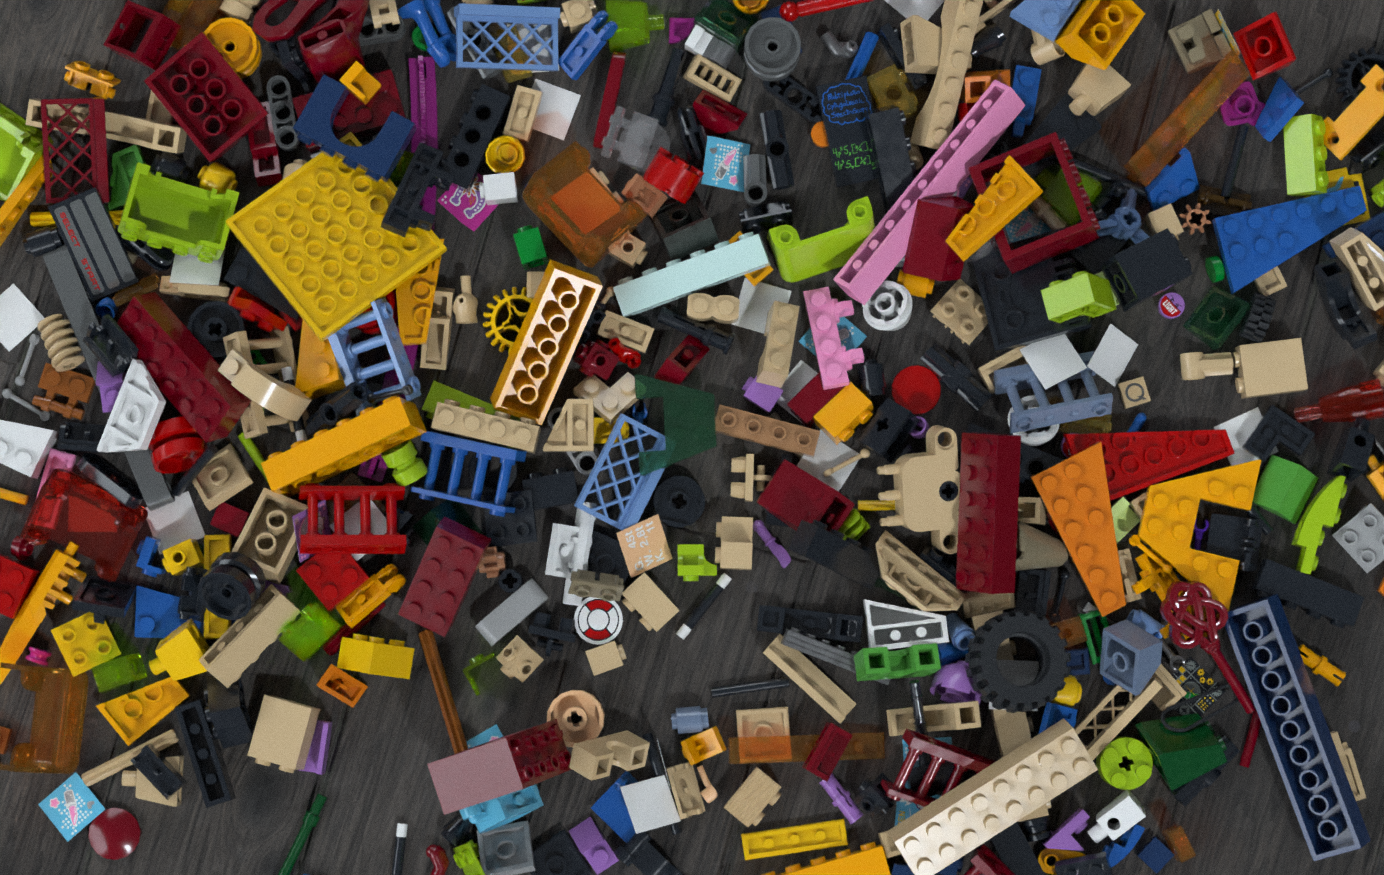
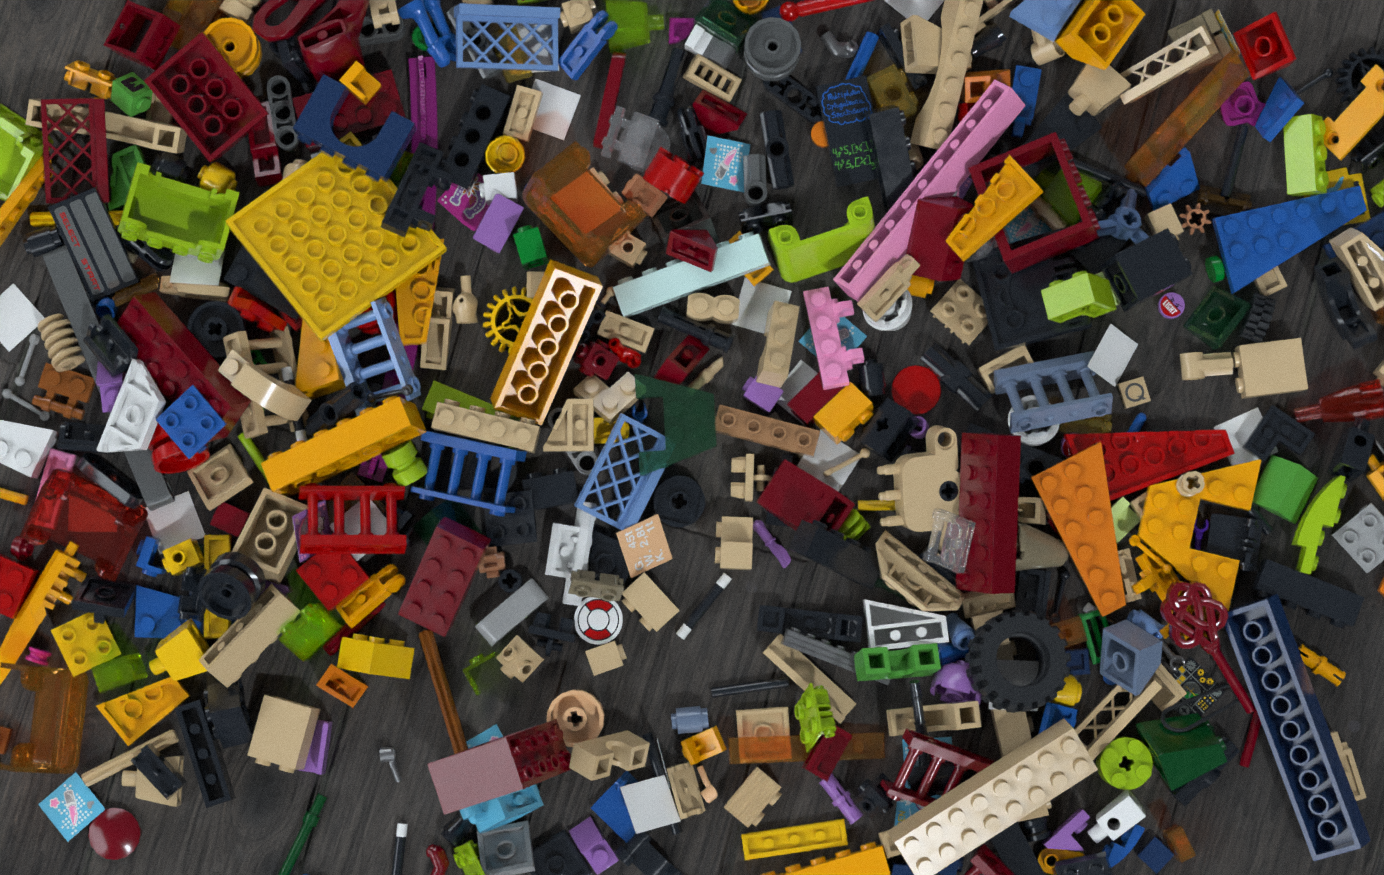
(131, 94): none -> bright green brick
(191, 422): none -> blue hinge
(194, 470): black bar -> none
(388, 754): none -> flat silver hand
(497, 223): none -> medium lavender panel
(693, 247): none -> dark red slope
(693, 562): lime brick -> none
(707, 374): none -> tan piece
(814, 715): none -> lime hinge
(888, 288): none -> tan hinge
(955, 543): none -> clear plate
(1053, 360): white sticker -> none
(1174, 70): none -> tan fence
(1182, 484): none -> tan bush

